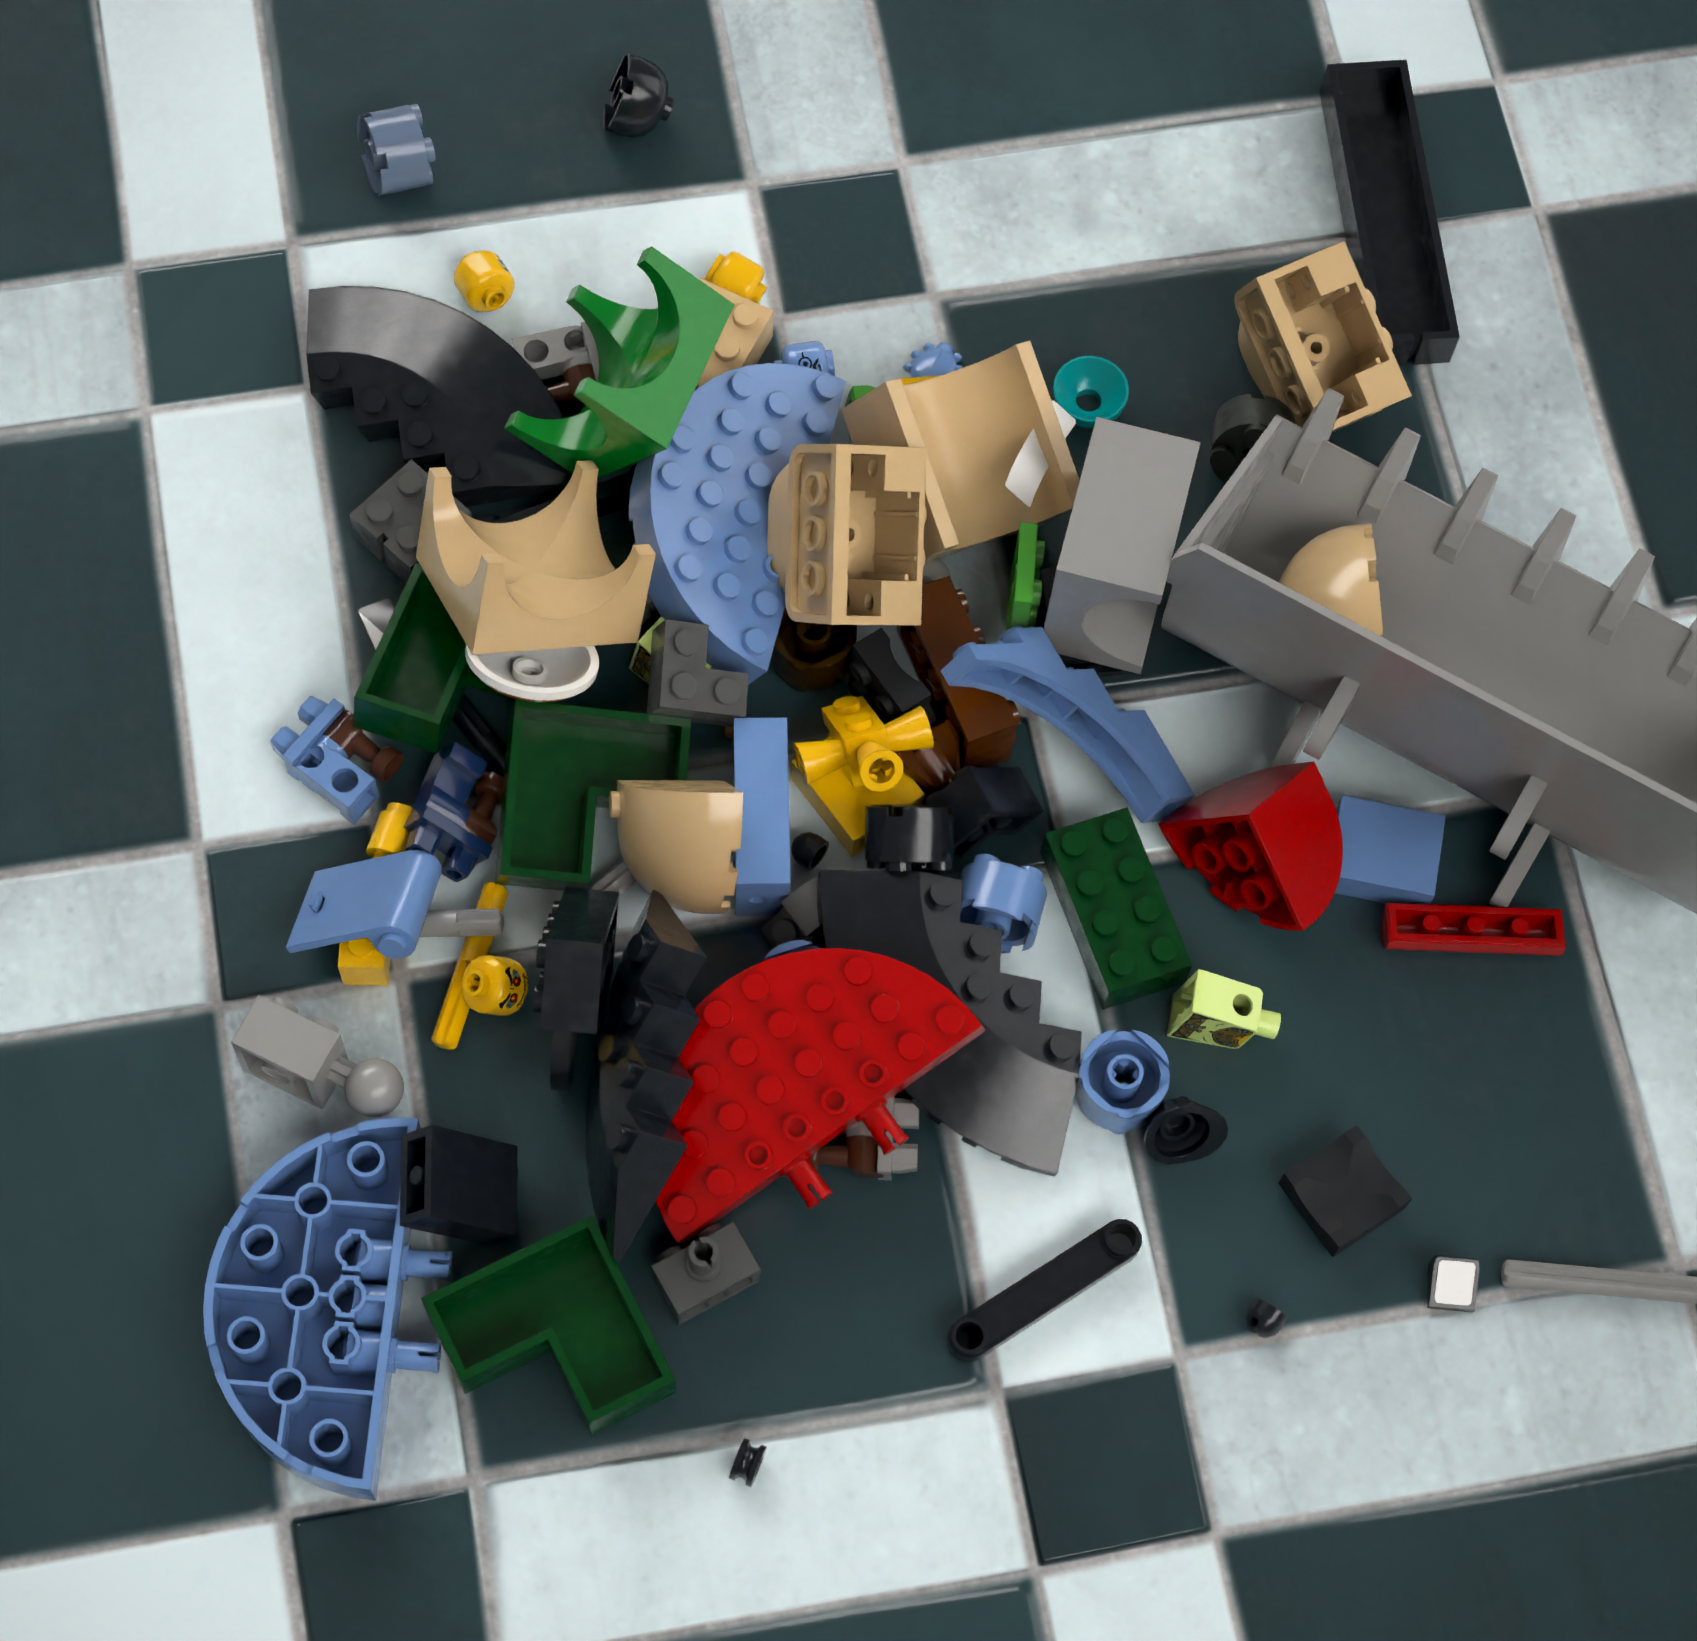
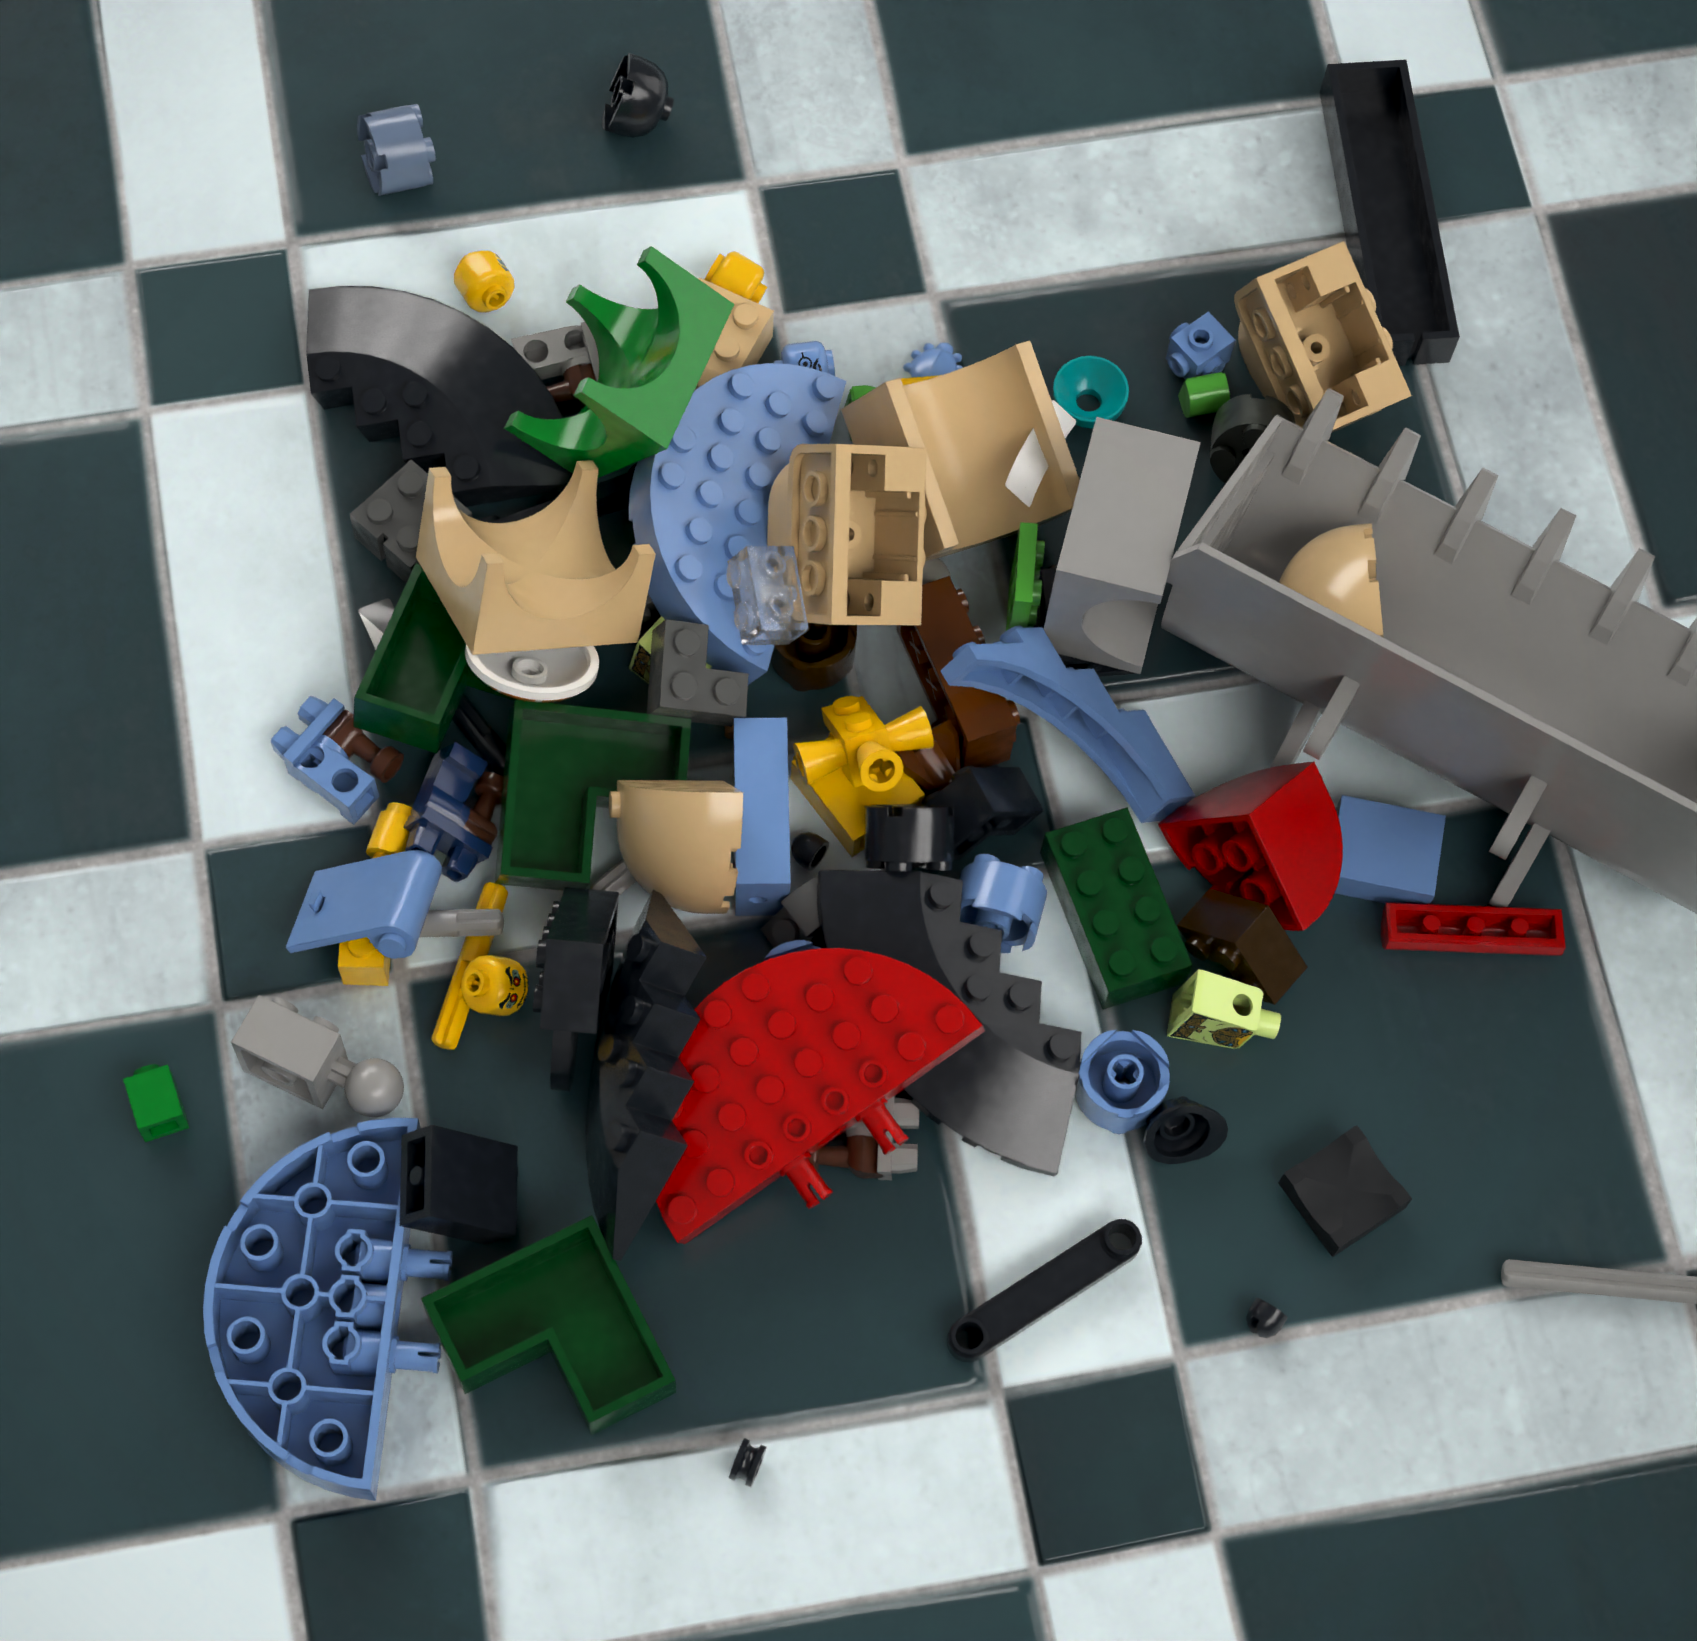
(155, 1102): none -> green brick
(705, 1271): dark grey brick -> none
(767, 595): none -> clear brick
(882, 680): black brick -> none
(1199, 348): none -> medium blue brick
(1204, 394): none -> bright green brick
(1244, 940): none -> dark brown brick
(1453, 1283): slope -> none

